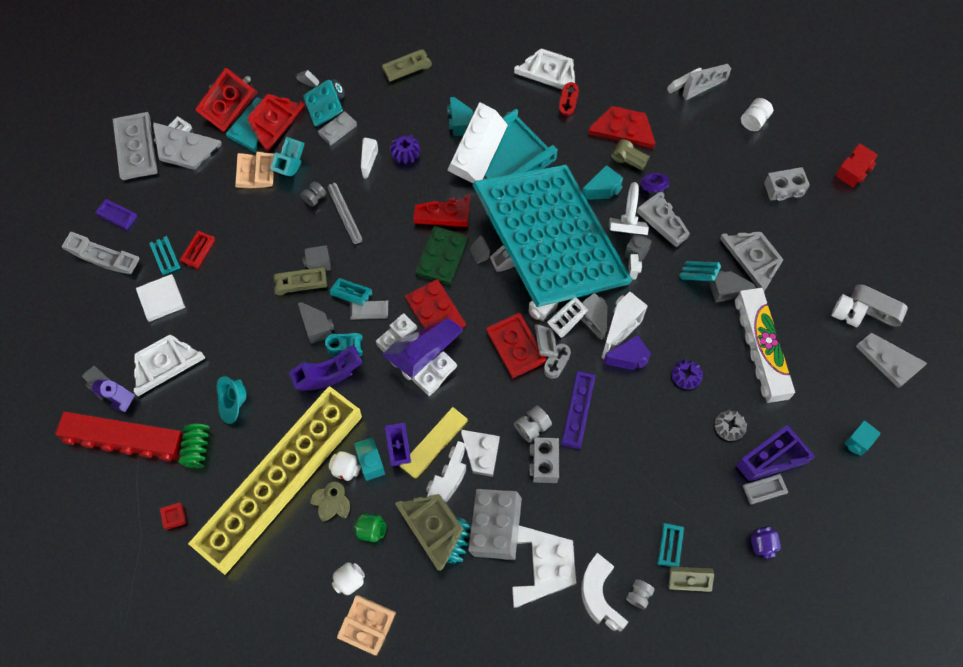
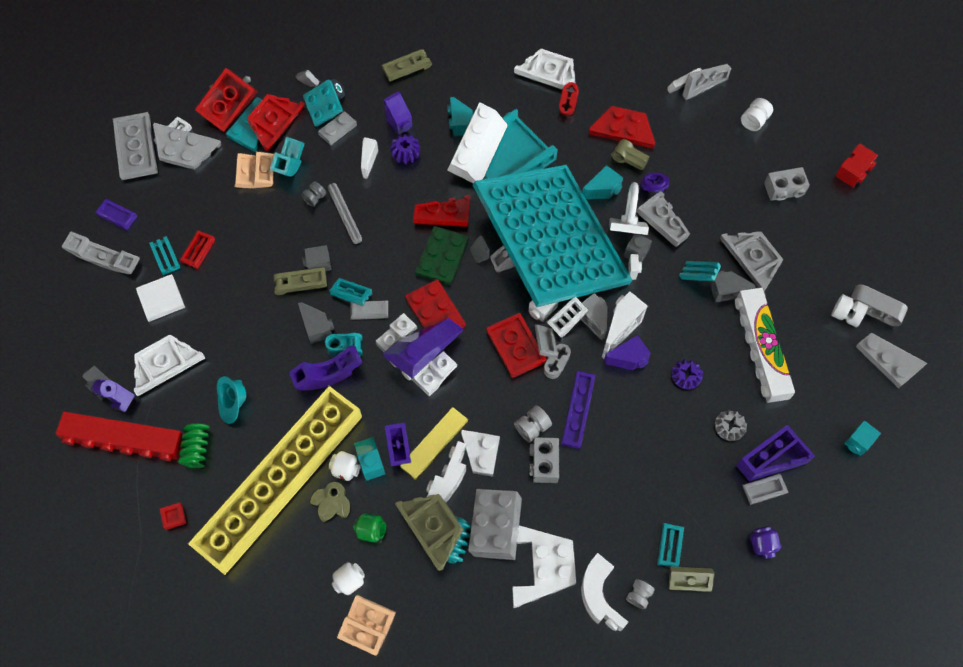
(397, 113): none -> dark purple slope

